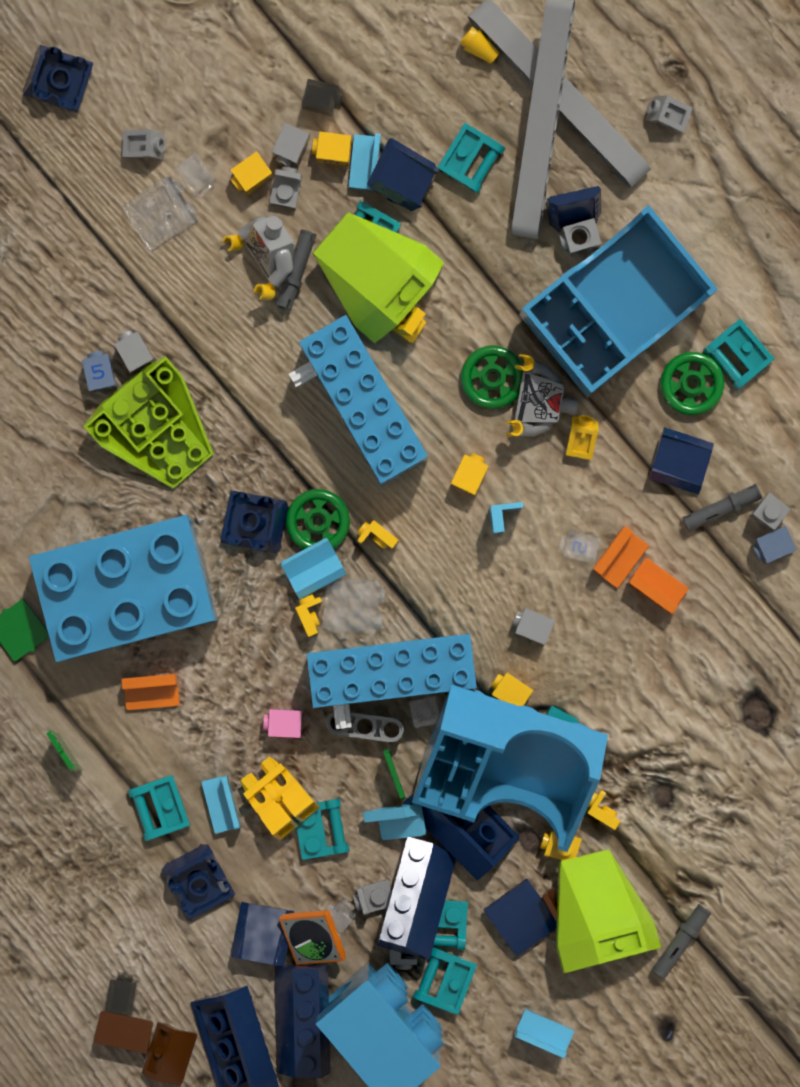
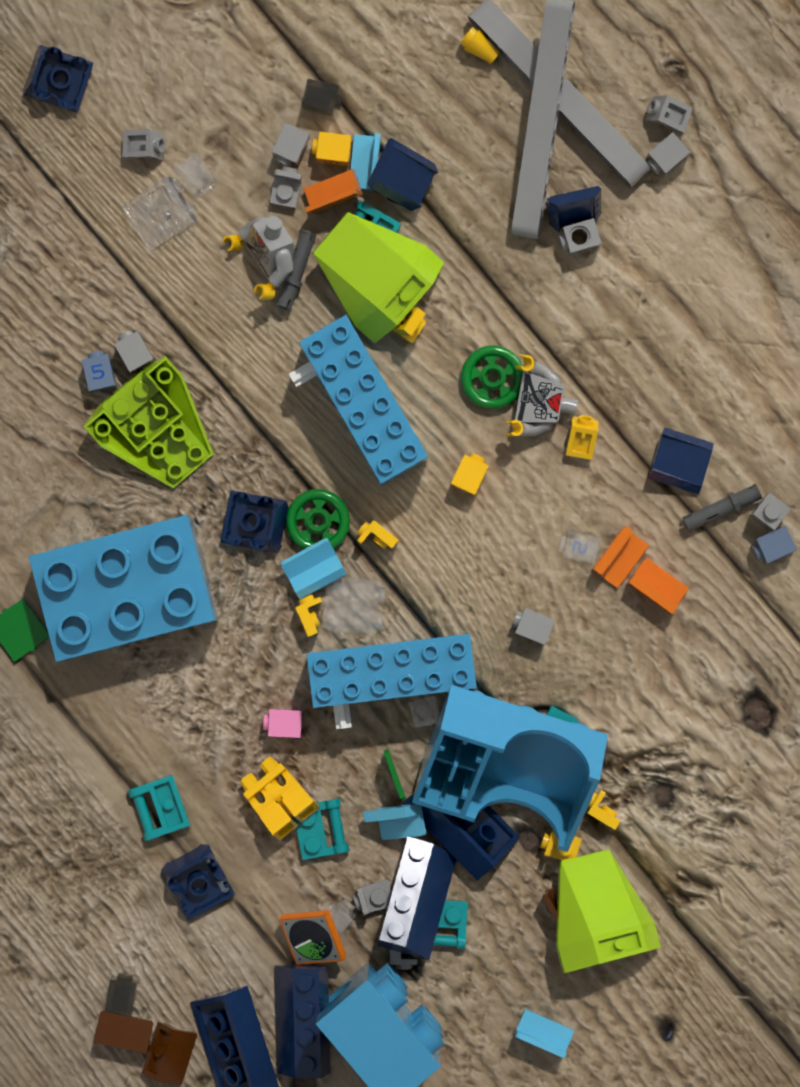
(64, 751): green piece -> none
(151, 691): orange panel -> none
(221, 804): medium azure panel -> none
(250, 174): yellow brick -> none
(260, 934): dark blue slope -> none
(332, 192): none -> orange panel
(377, 732): light grey beam -> none
(454, 982): teal plate -> none
(462, 154): teal plate -> none
(496, 515): medium azure panel -> none
(510, 689): yellow brick -> none
(521, 917): dark blue slope -> none
(618, 301): dark azure piece -> none
(667, 155): none -> light grey brick
(688, 931): dark grey pin -> none
(689, 406): green plate -> none
(745, 347): teal plate -> none

